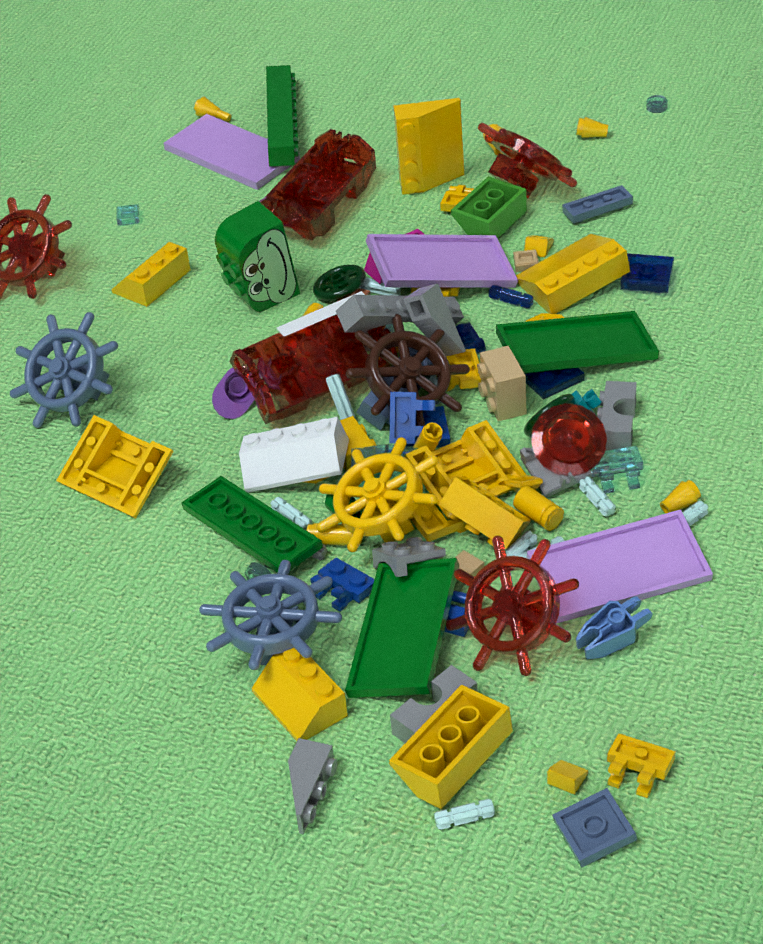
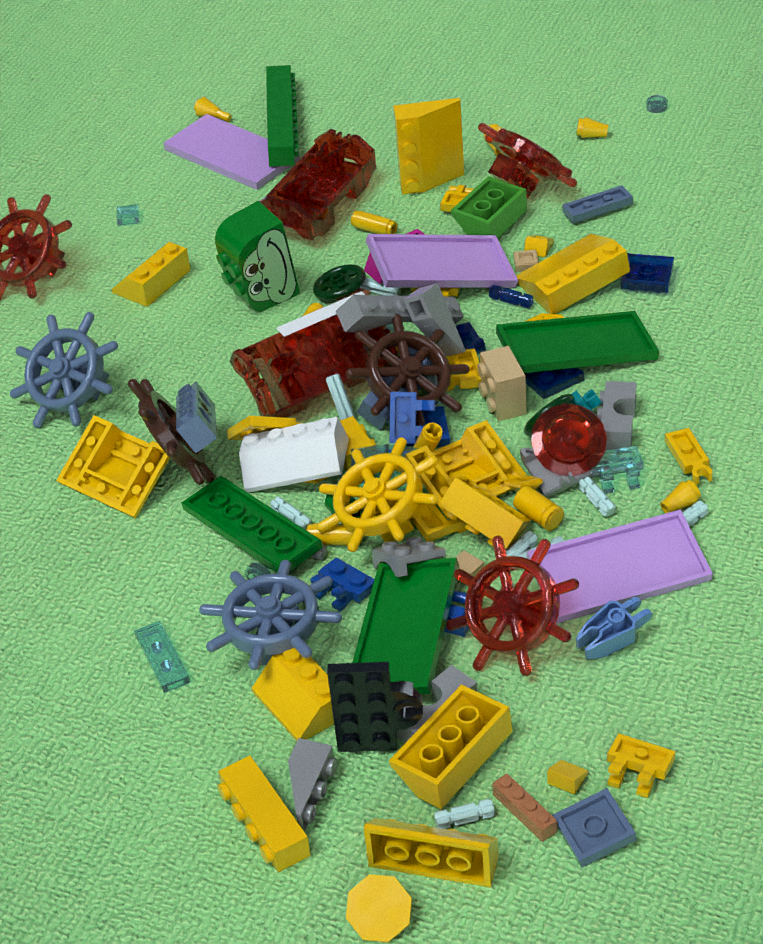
(162, 656): none -> clear light blue tile
(180, 430): none -> brick
(232, 396): medium lavender piece -> none
(258, 424): none -> yellow piece
(263, 813): none -> yellow brick
(370, 706): none -> black plate
(373, 223): none -> yellow piece
(379, 908): none -> yellow piece
(431, 851): none -> yellow slope
(524, 807): none -> nougat piece
(689, 454): none -> yellow plate

